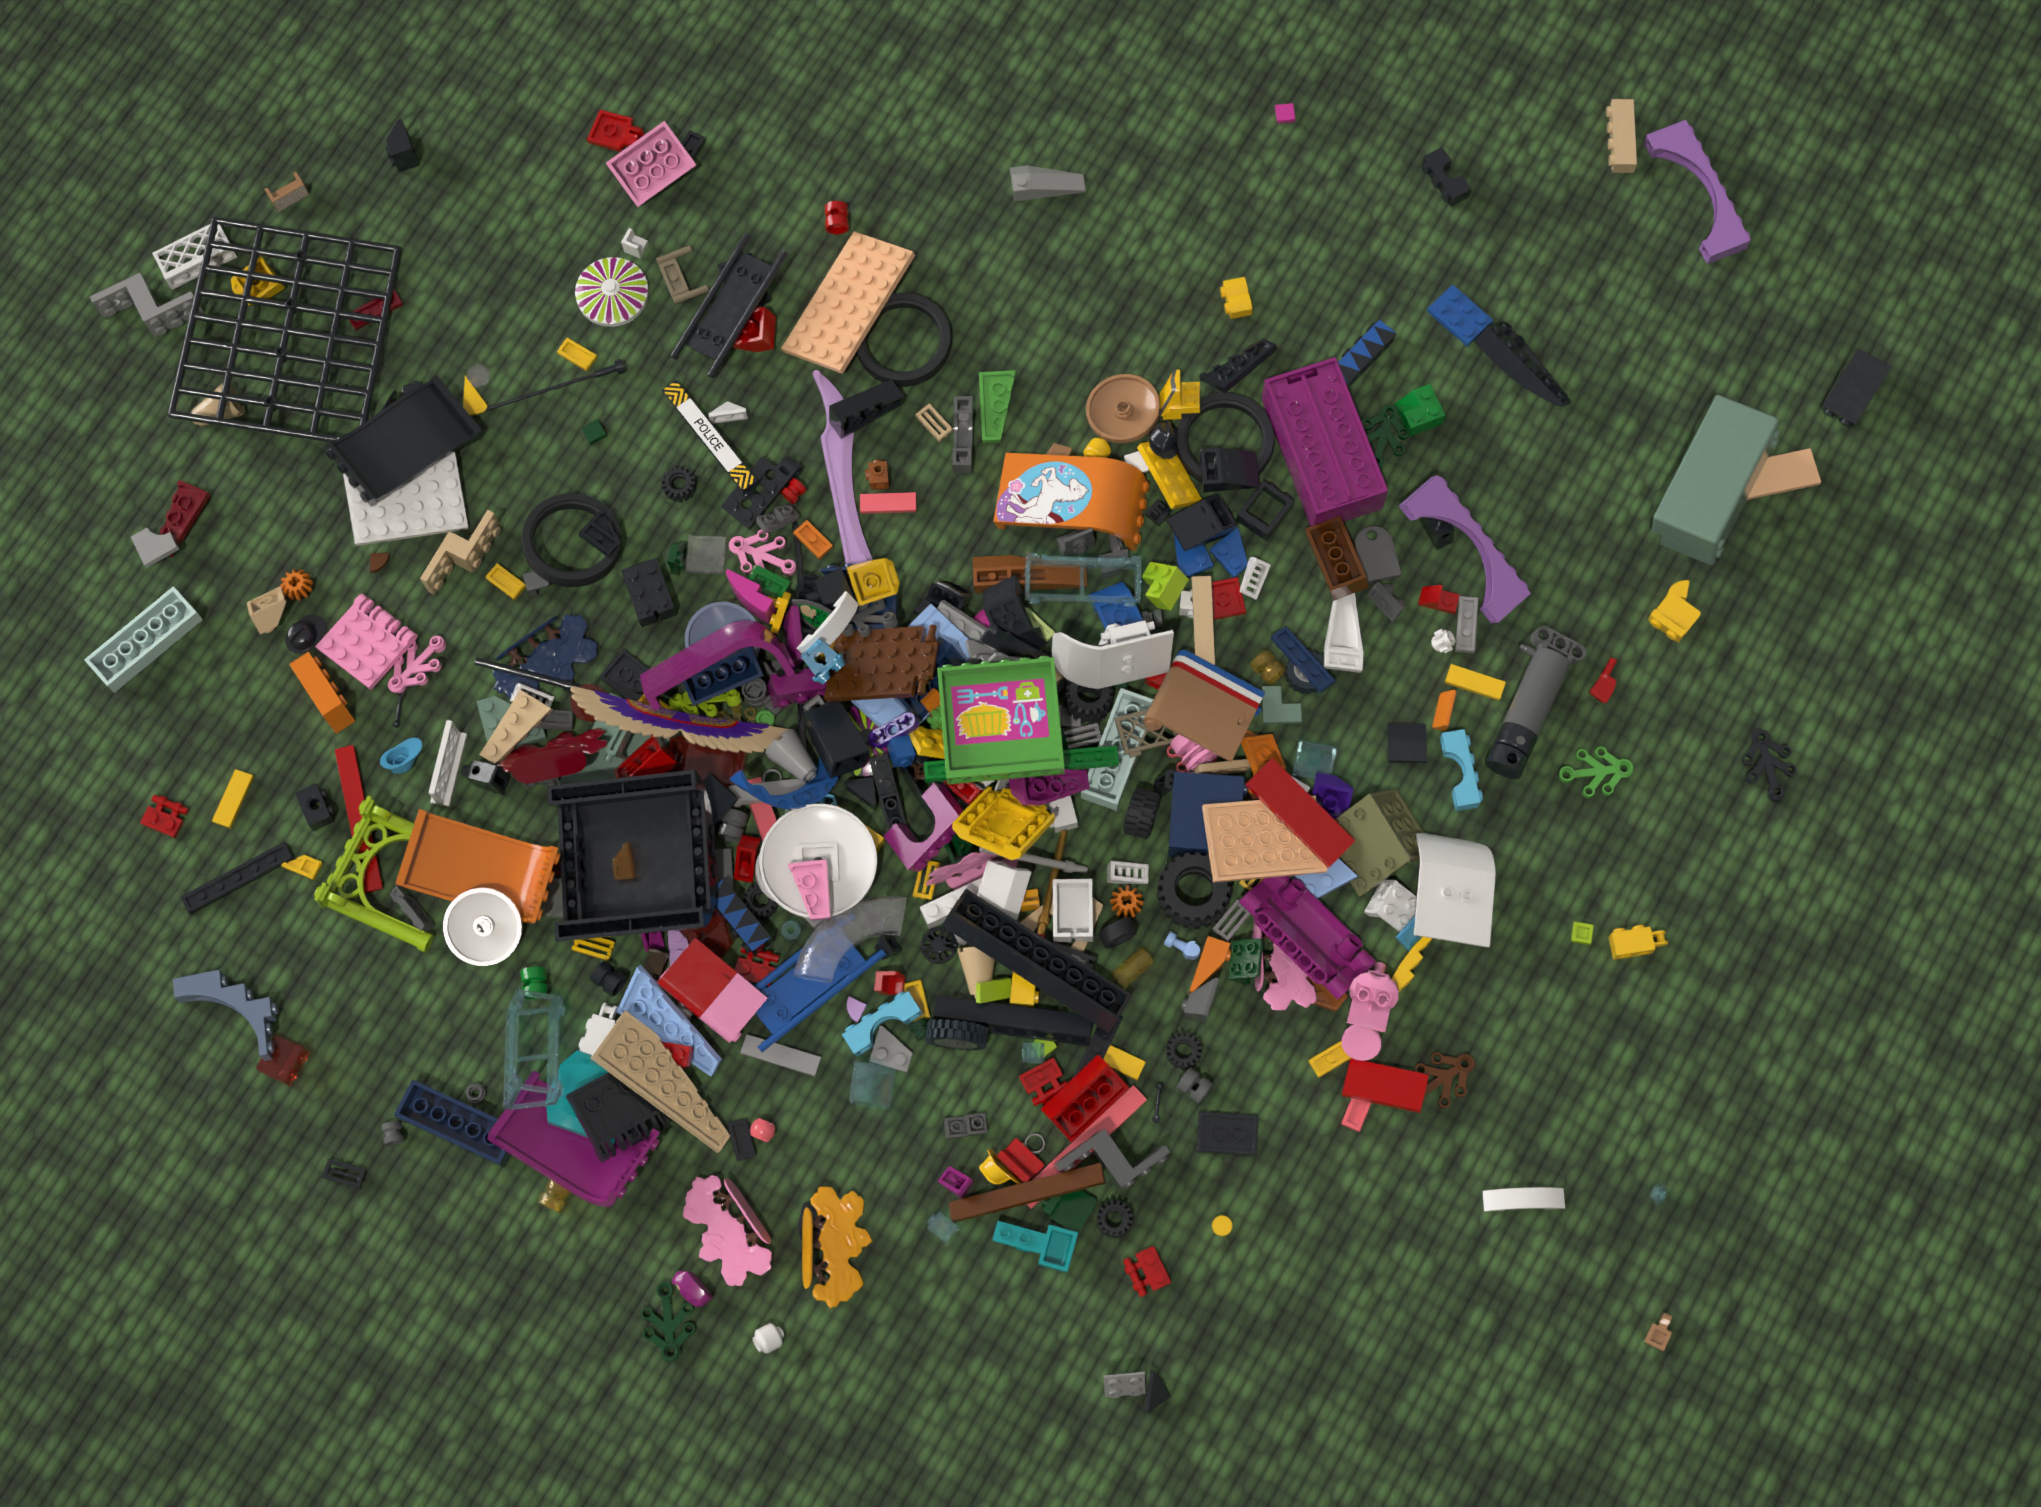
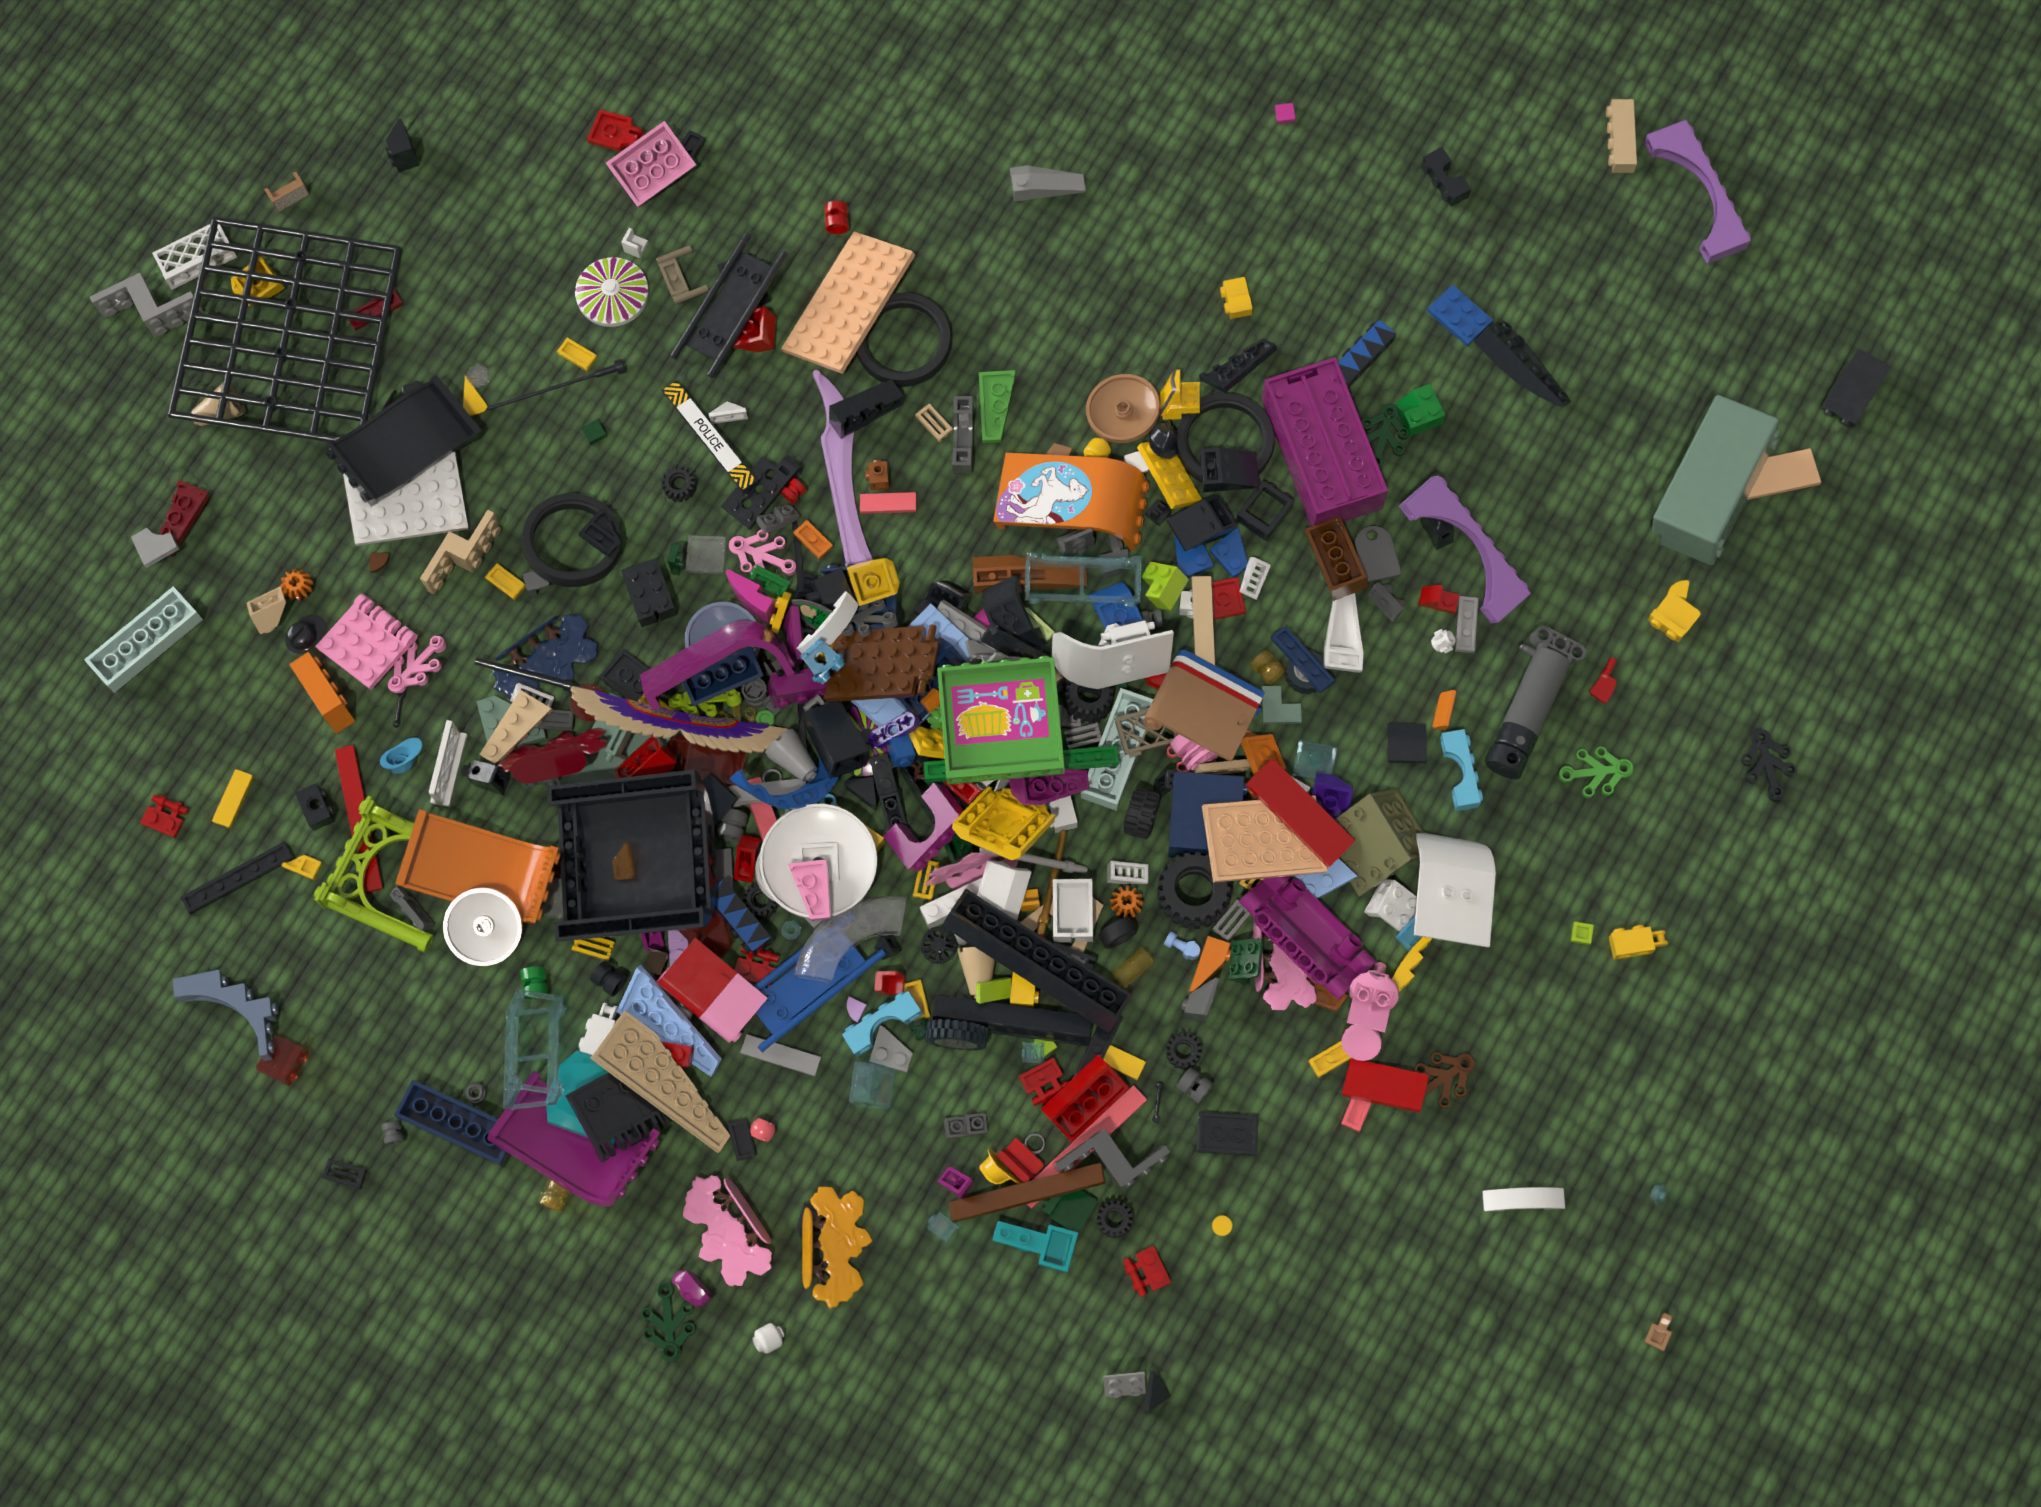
(1475, 682): yellow tile -> none

